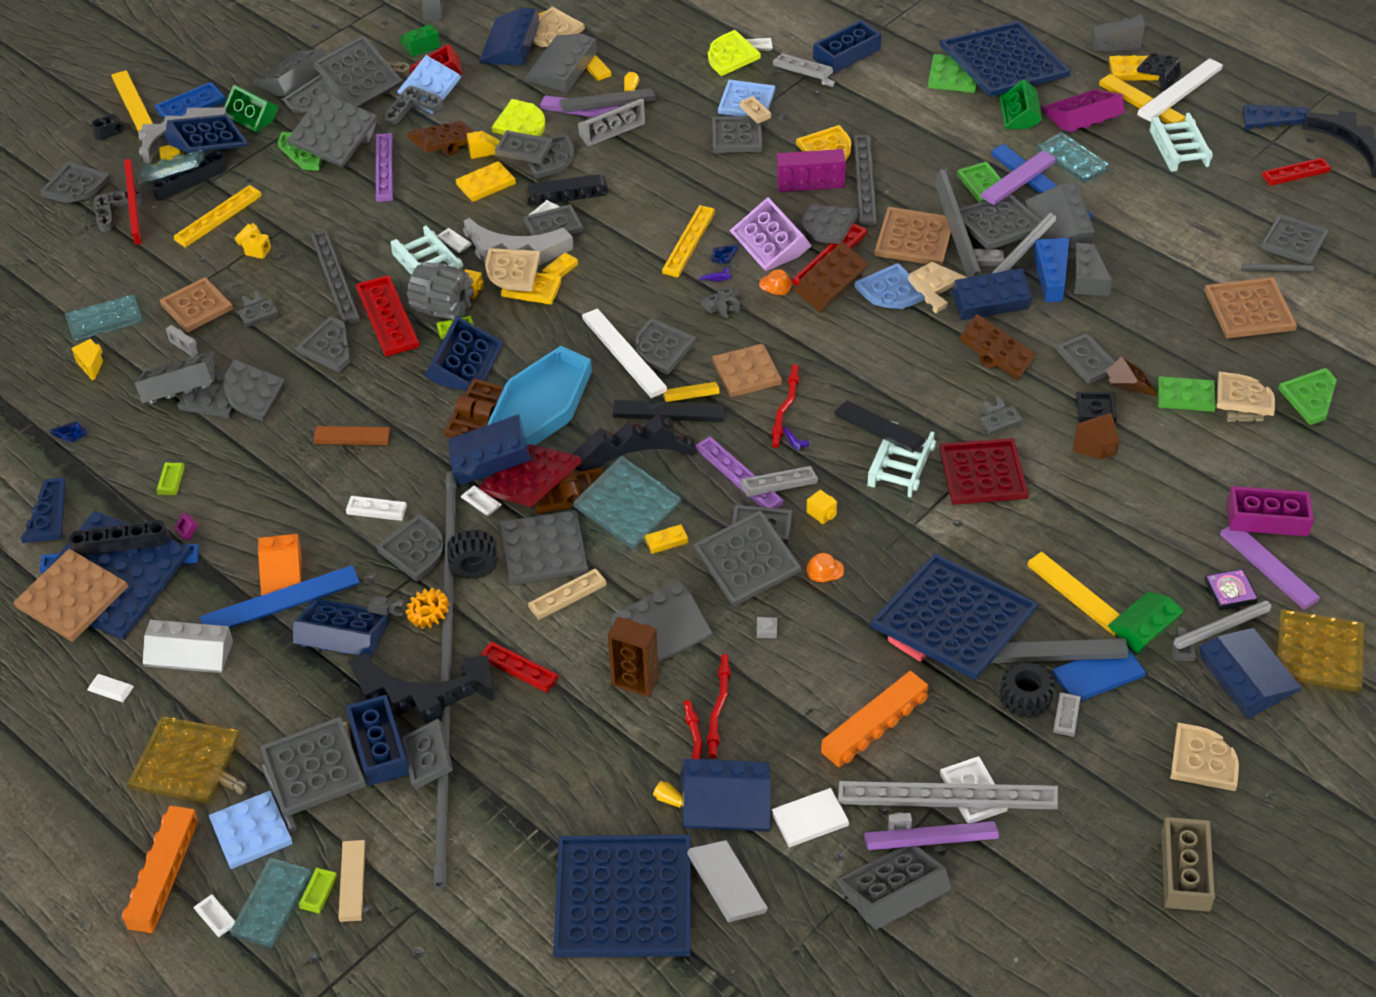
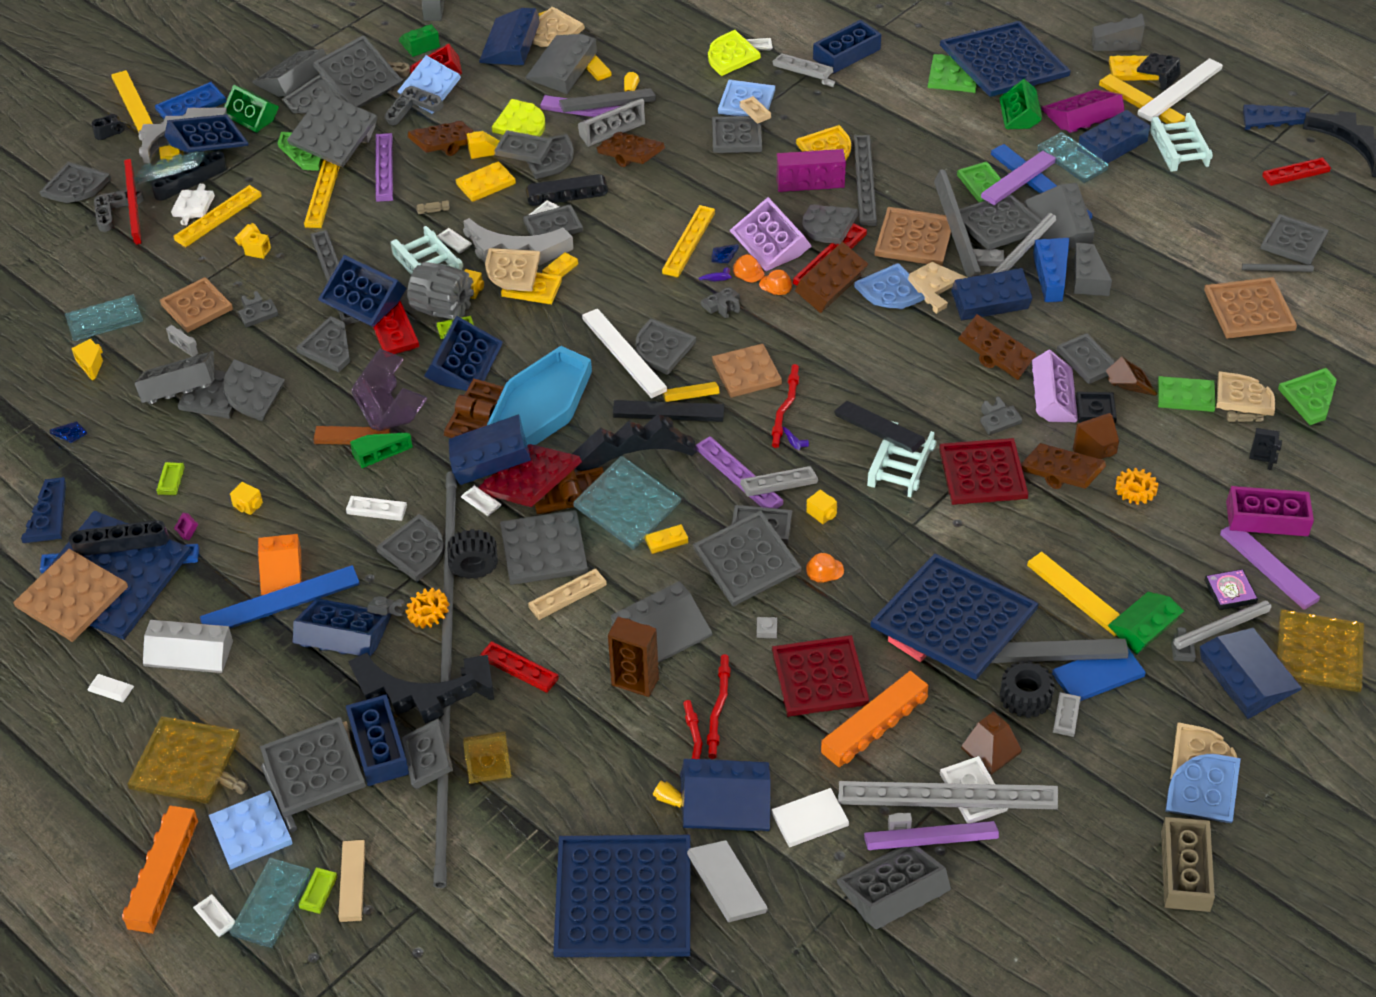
(192, 204): none -> white plate
(246, 498): none -> yellow brick
(321, 195): none -> yellow tile
(361, 291): none -> dark blue slope
(374, 396): none -> clear purple windscreen
(378, 447): none -> green slope
(433, 207): none -> dark tan axle
(487, 757): none -> clear yellow slope
(630, 148): none -> reddish brown plate
(748, 269): none -> orange hat
(820, 676): none -> dark red plate
(992, 742): none -> reddish brown slope
(1054, 388): none -> lavender slope
(1062, 466): none -> reddish brown plate
(1115, 136): none -> dark blue brick
(1136, 486): none -> light orange gear
(1205, 788): none -> medium blue plate
(1265, 446): none -> black bracket

